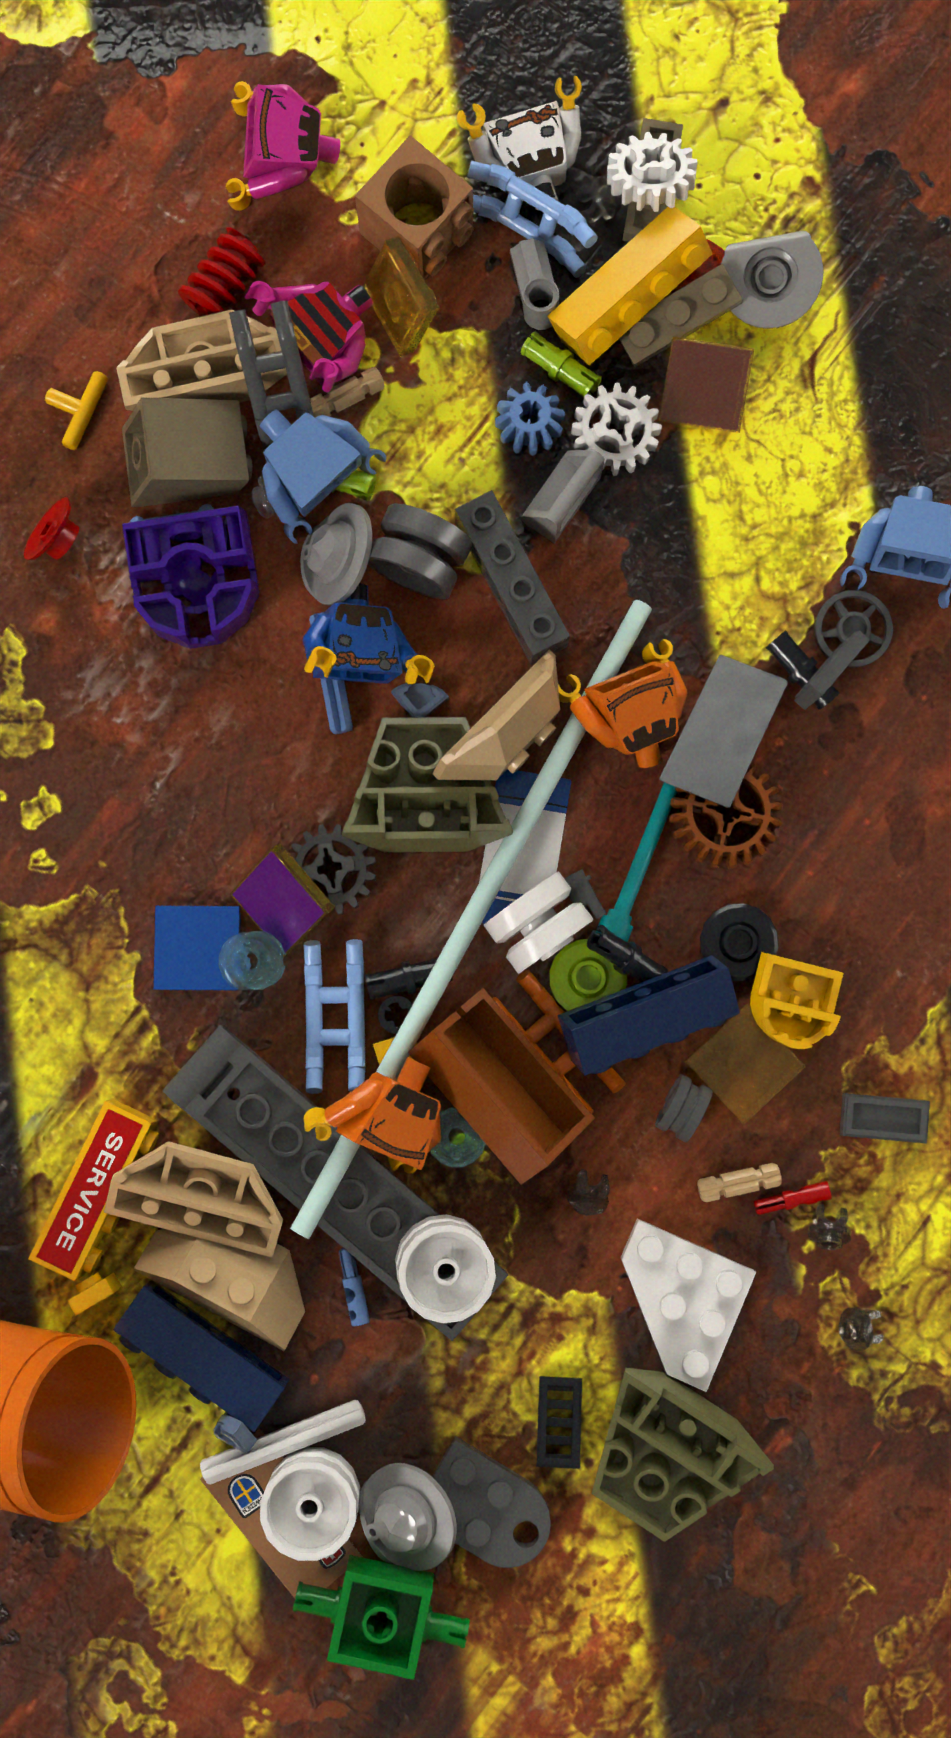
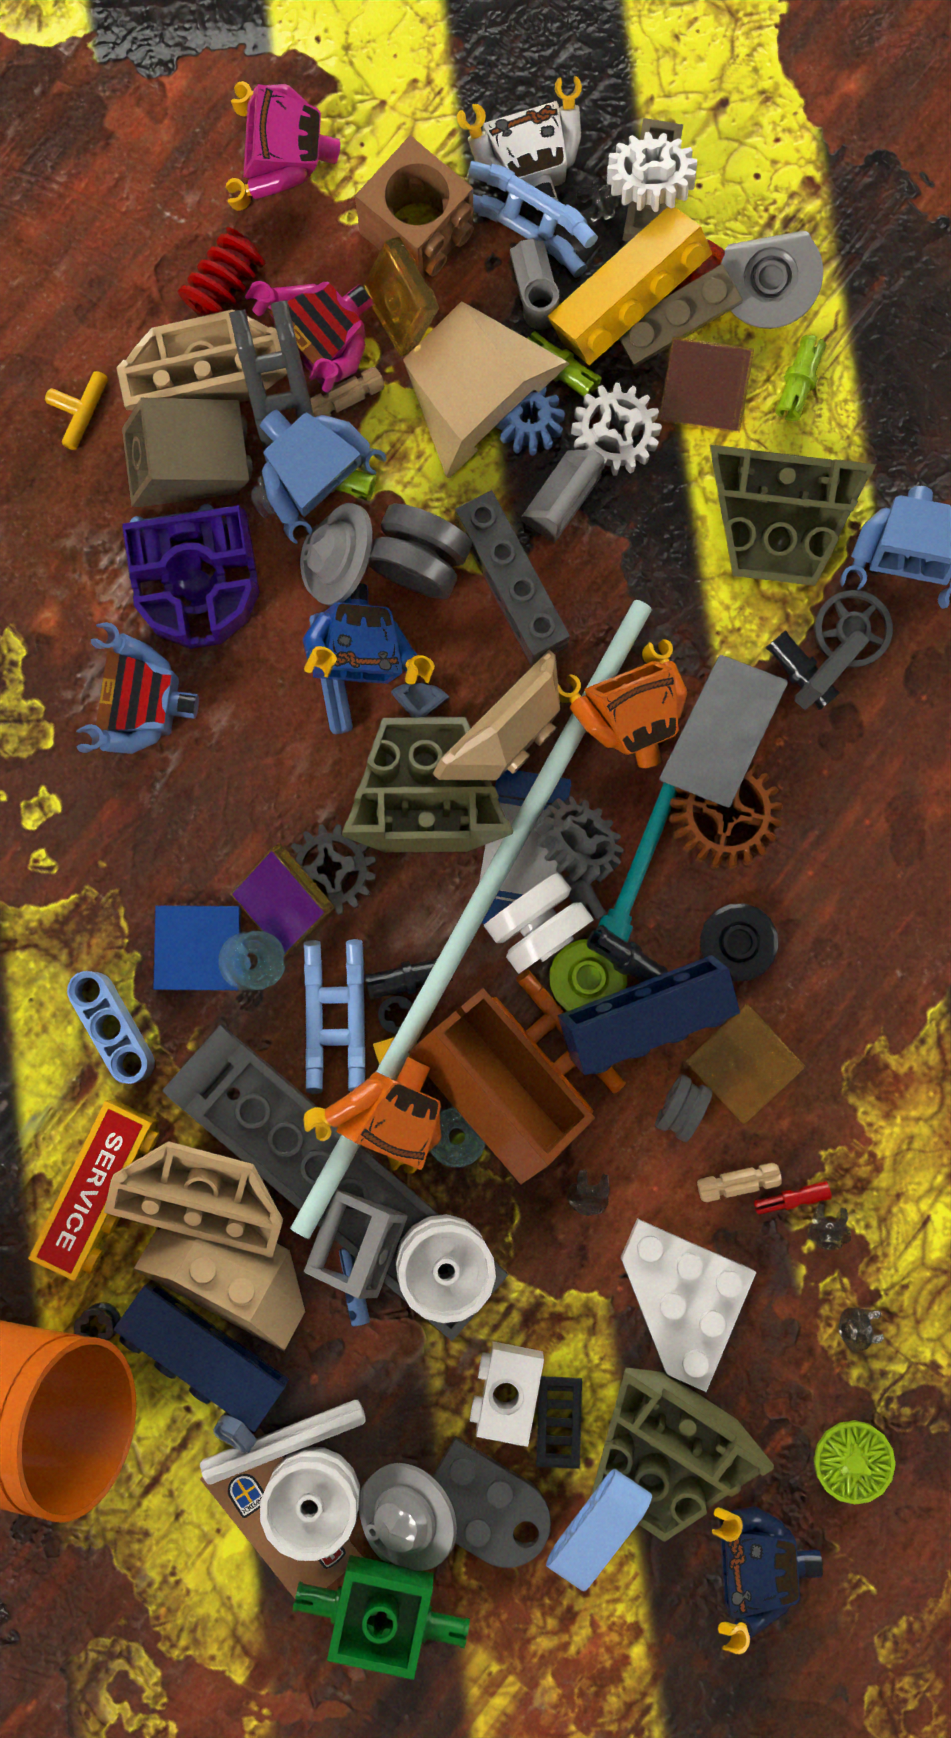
(53, 533): red piece -> none
(93, 1291): yellow plate -> none
(94, 1014): none -> light blue beam
(105, 1313): none -> black bush
(135, 697): none -> torso
(375, 1251): none -> light grey tile
(473, 376): none -> tan wedge
(509, 1420): none -> white brick
(579, 840): none -> dark grey gear
(599, 1530): none -> light blue beam
(759, 1572): none -> torso
(784, 510): none -> olive wedge
(794, 1000): yellow slope -> none
(800, 378): none -> lime pin
(854, 1462): none -> lime wheel
(884, 1118): dark grey tile -> none

